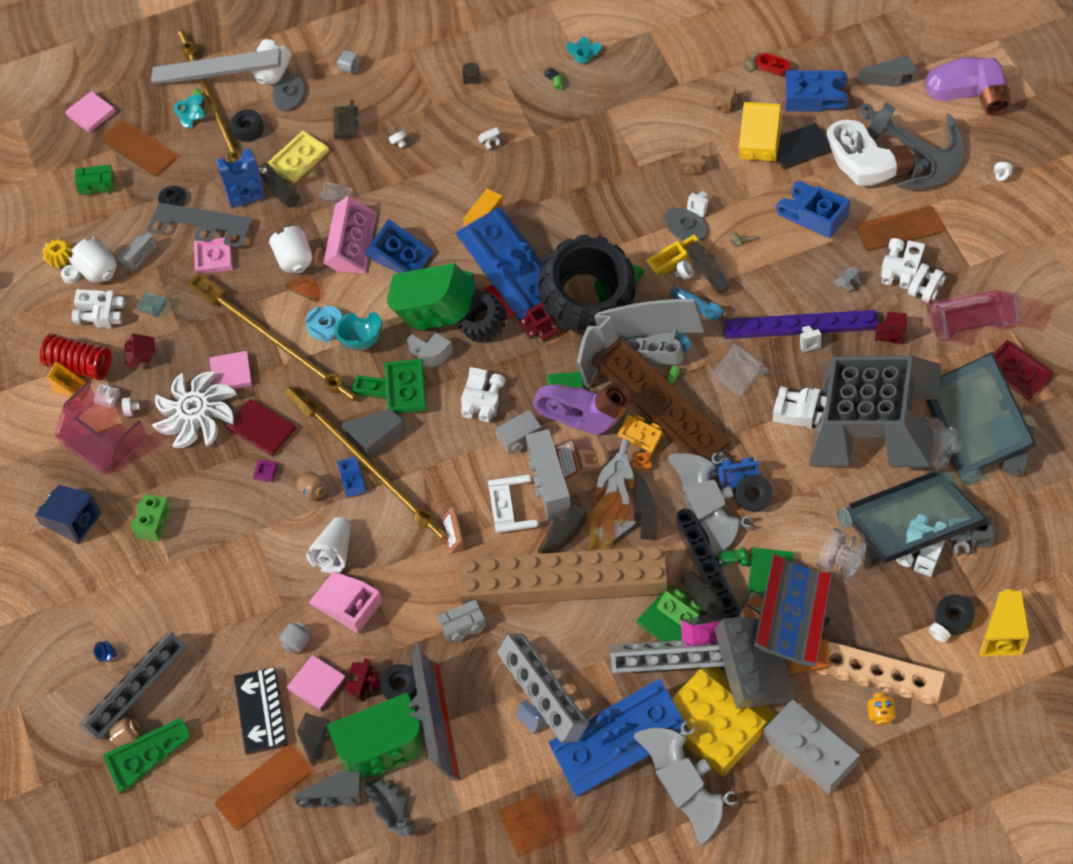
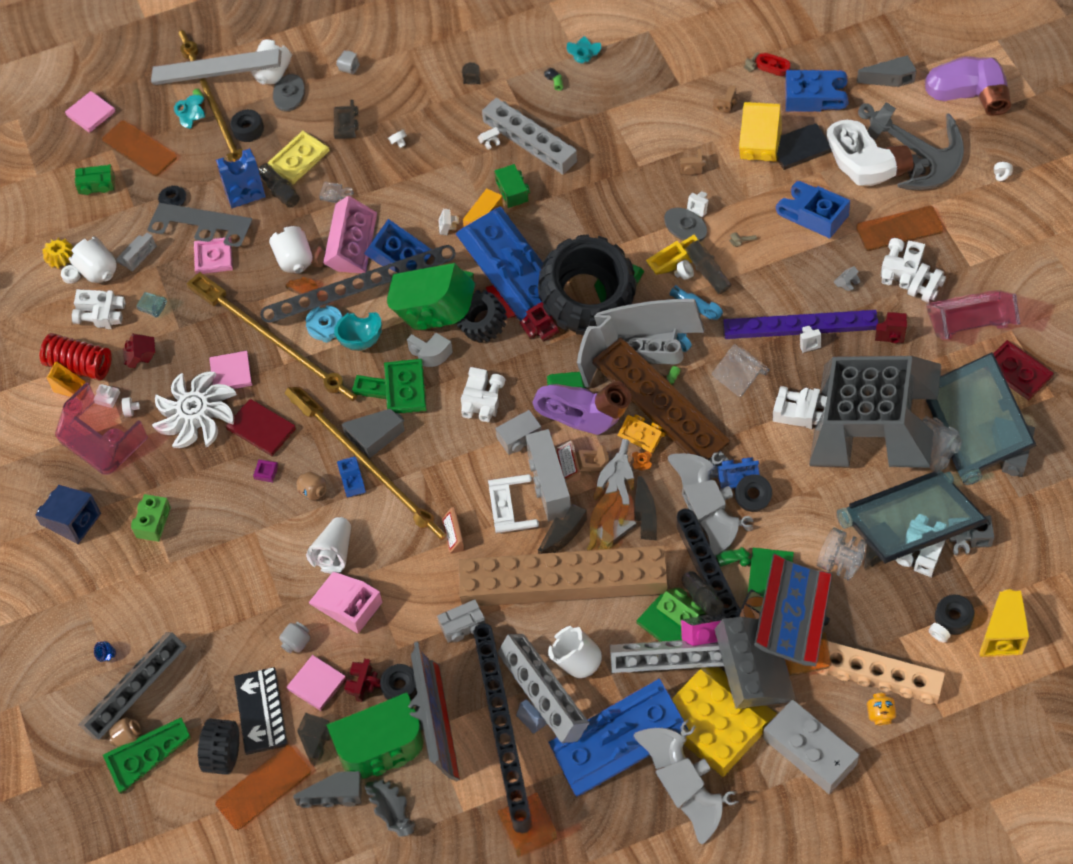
(218, 746): none -> black tyre
(348, 283): none -> black beam
(447, 222): none -> white tile
(503, 733): none -> black beam
(511, 185): none -> green brick
(530, 136): none -> light grey brick
(575, 652): none -> white cylinder

